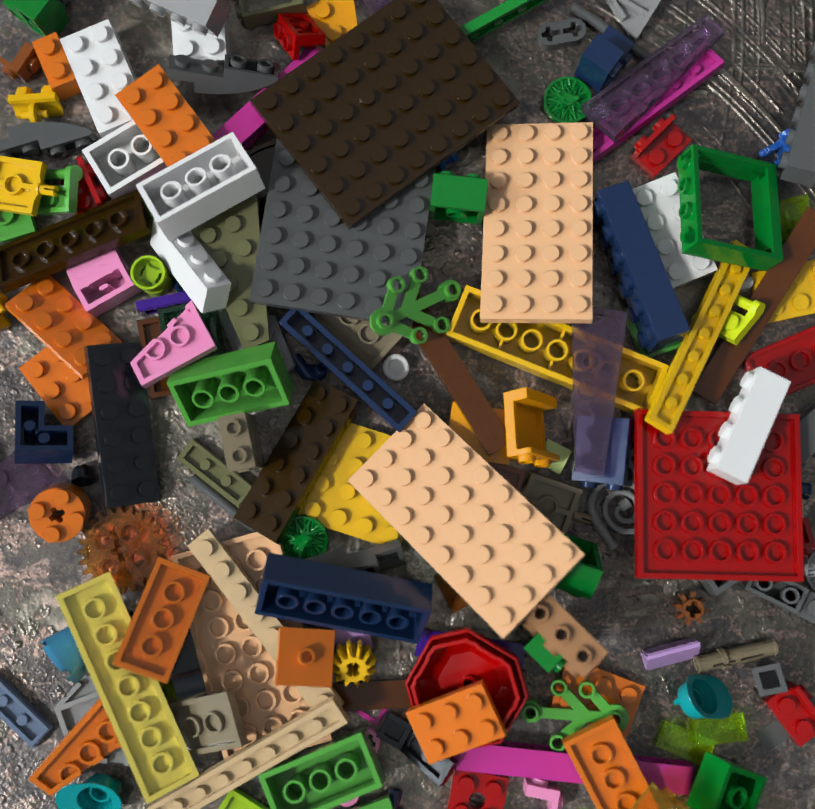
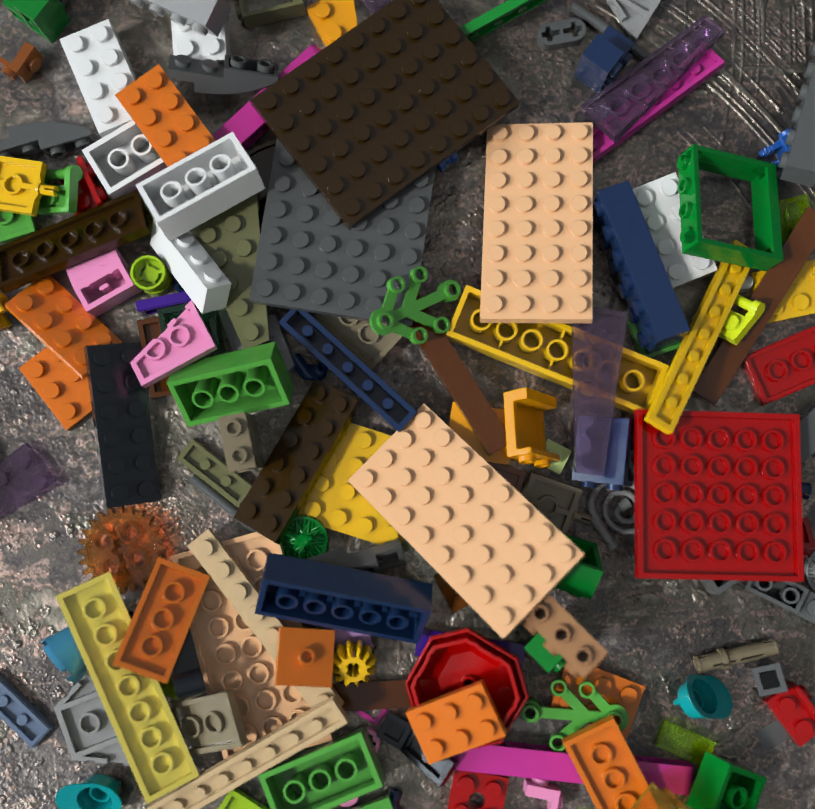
(35, 105): yellow hips -> none
(40, 442): dark blue brick -> none
(55, 527): orange brick -> none
(56, 66): orange brick -> none
(81, 748): orange wing -> none
(82, 475): black hinge -> none
(297, 30): red bracket -> none
(396, 367): white tile -> none
(458, 198): green brick -> none
(564, 100): green wheel -> none
(660, 147): red bracket -> none
(670, 653): lavender slope -> none
(689, 600): dark orange gear -> none
(718, 731): clear neon green tile -> none
(747, 425): white brick -> none

